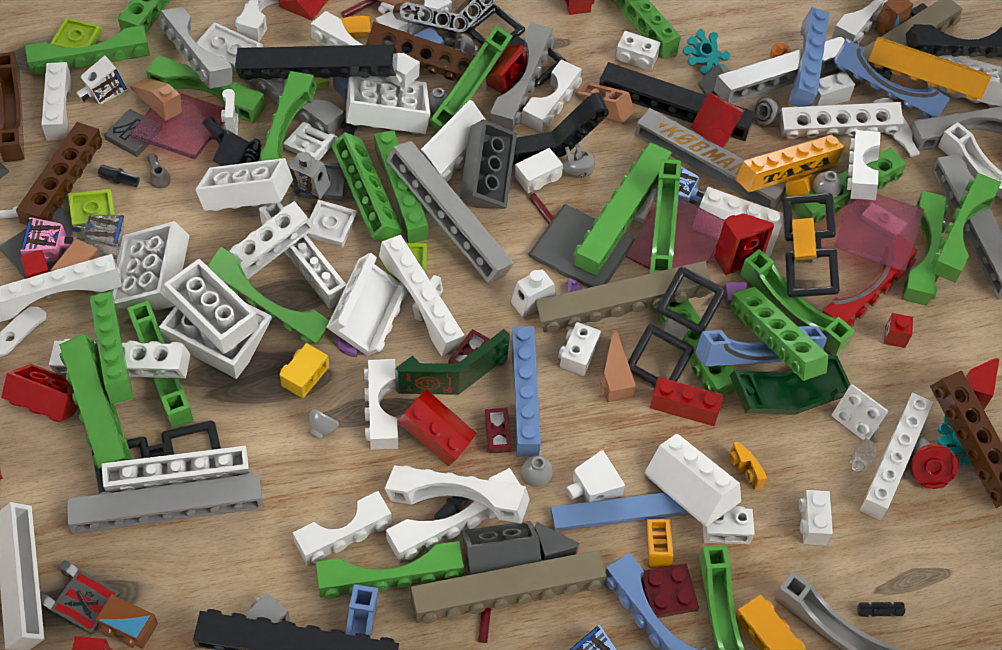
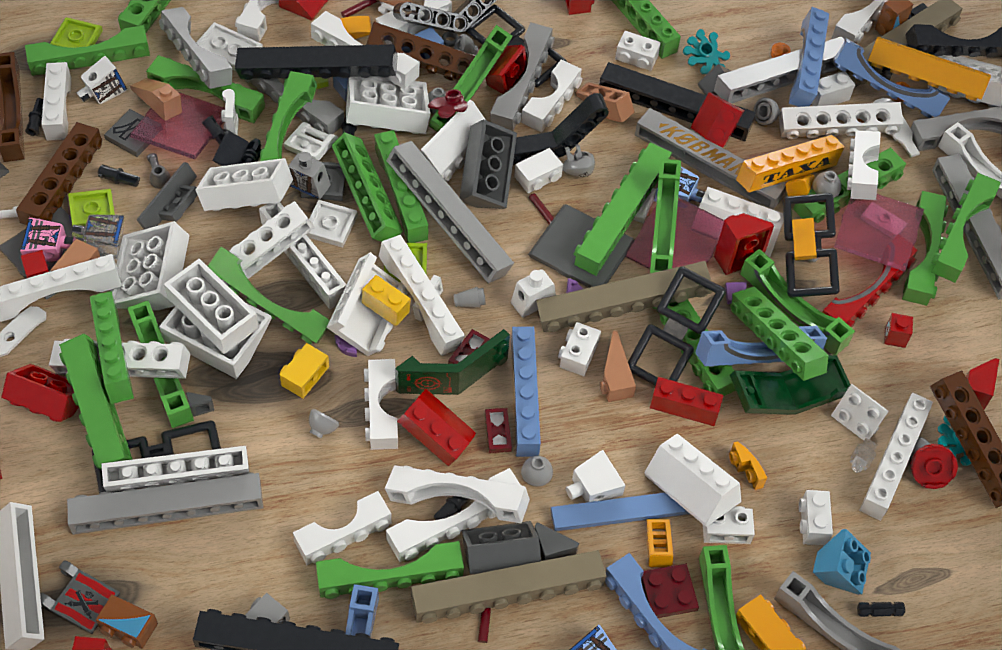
(35, 118): none -> black axle
(171, 199): none -> dark grey bracket
(199, 404): none -> dark grey slope
(386, 300): none -> yellow brick
(449, 104): none -> dark red plate
(470, 298): none -> light grey cone
(843, 563): none -> dark azure slope

